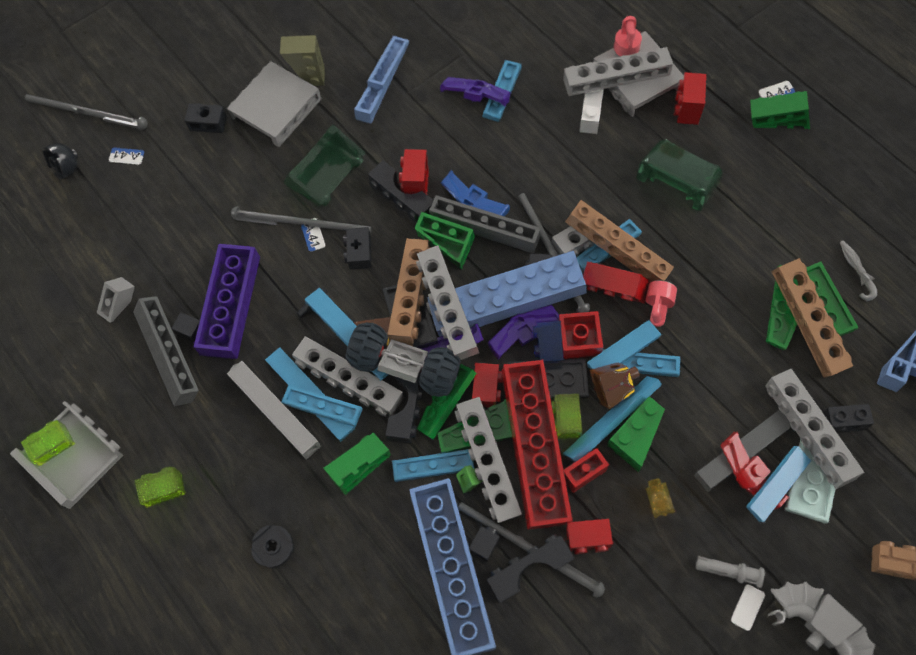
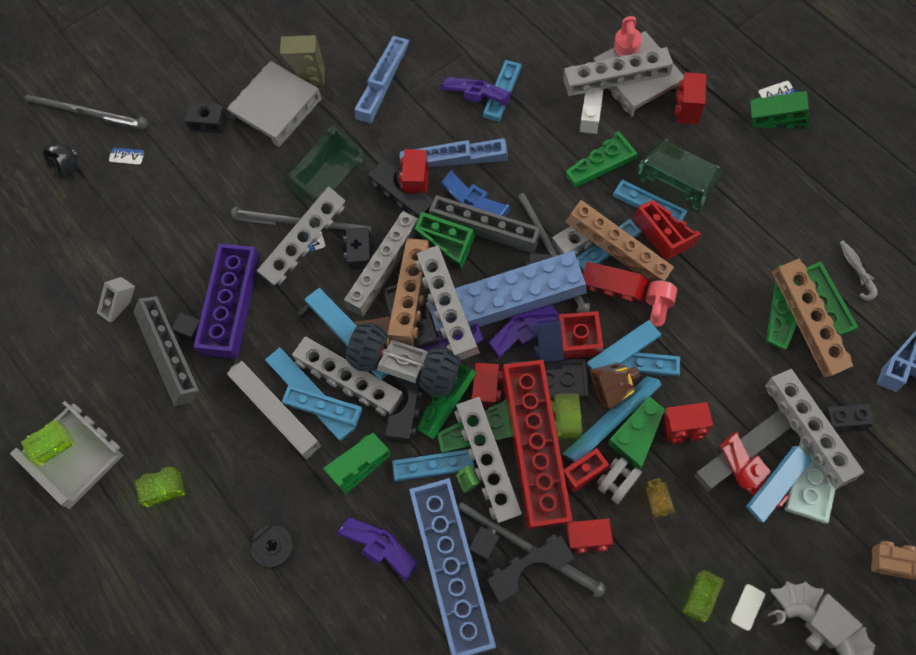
(328, 198): none -> light grey brick
(378, 545): none -> dark purple plate
(381, 265): none -> light grey brick
(466, 153): none -> medium blue slope
(603, 160): none -> green wing
(607, 481): none -> light grey brick
(636, 197): none -> dark azure tile
(663, 230): none -> red wedge
(686, 423): none -> red brick
(703, 596): none -> clear neon green brick
(739, 572): light grey pin -> none

